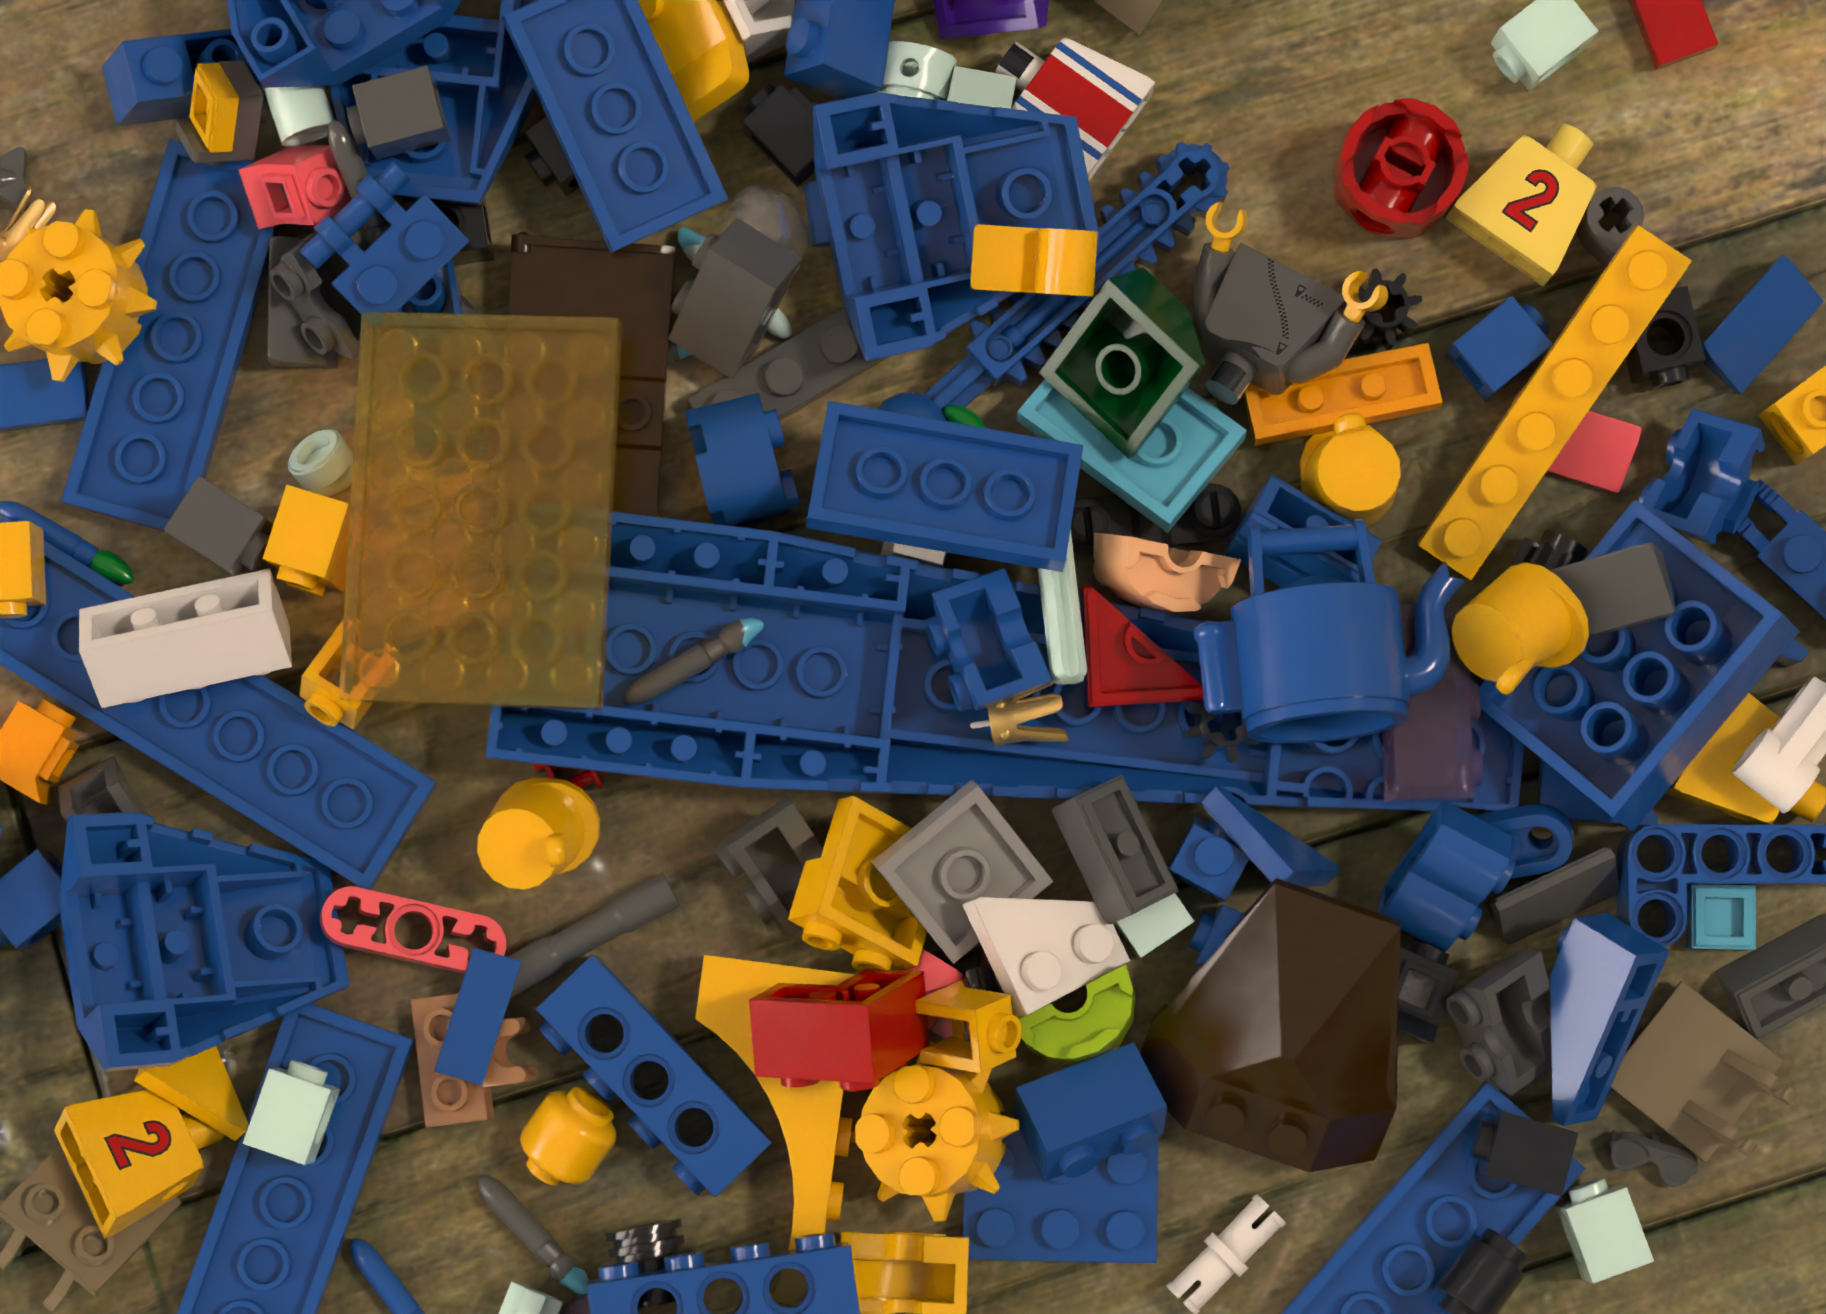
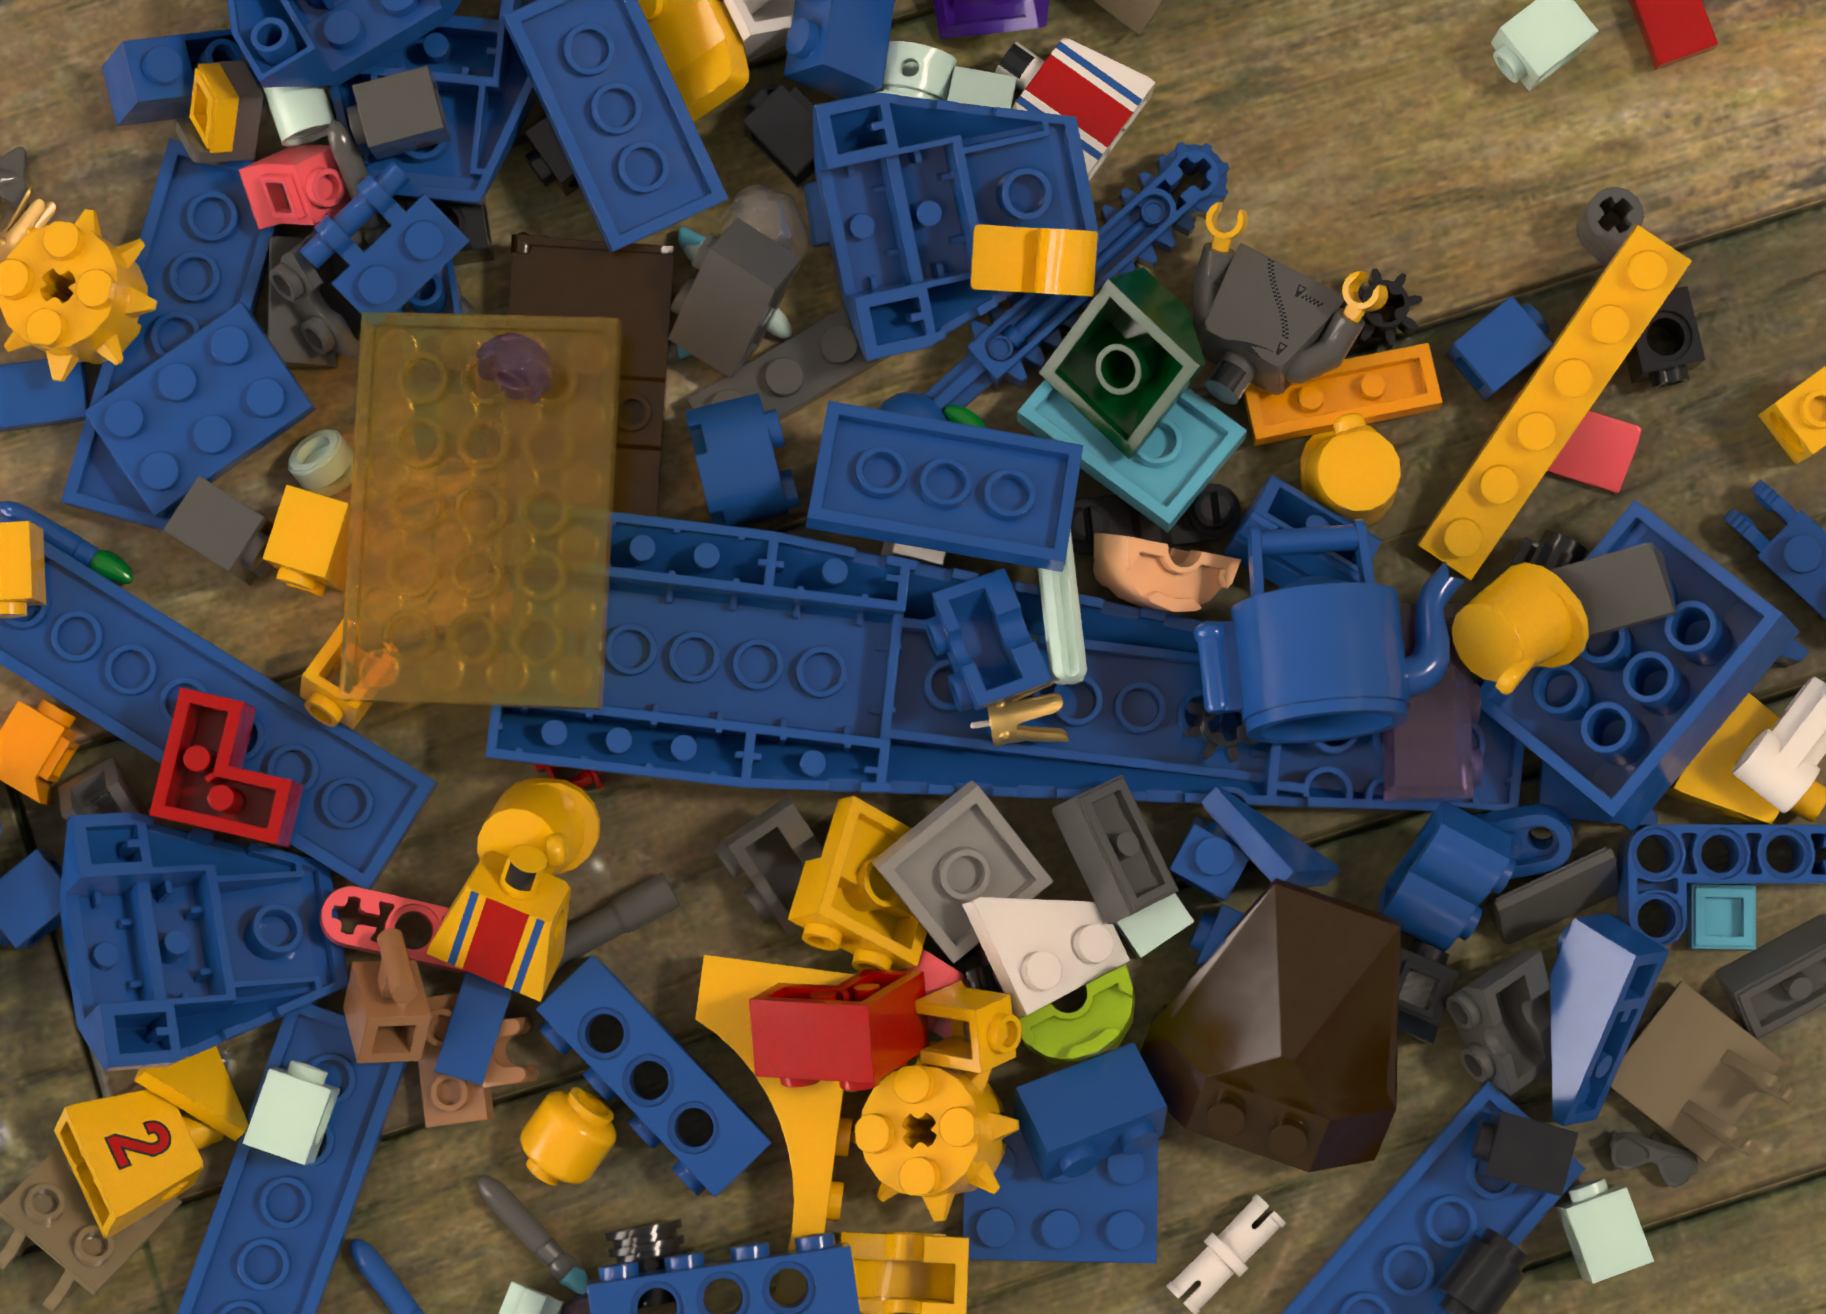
(185, 638): white brick -> none
(200, 409): none -> blue plate
(204, 776): none -> red brick
(387, 1005): none -> medium nougat brick
(507, 922): none -> yellow torso
(517, 366): none -> plate
(700, 657): dark grey piece -> none
(1125, 662): red tile -> none
(1400, 168): red brick -> none
(1530, 202): light yellow torso -> none
(1708, 477): blue cylinder -> none
(1760, 324): blue slope -> none

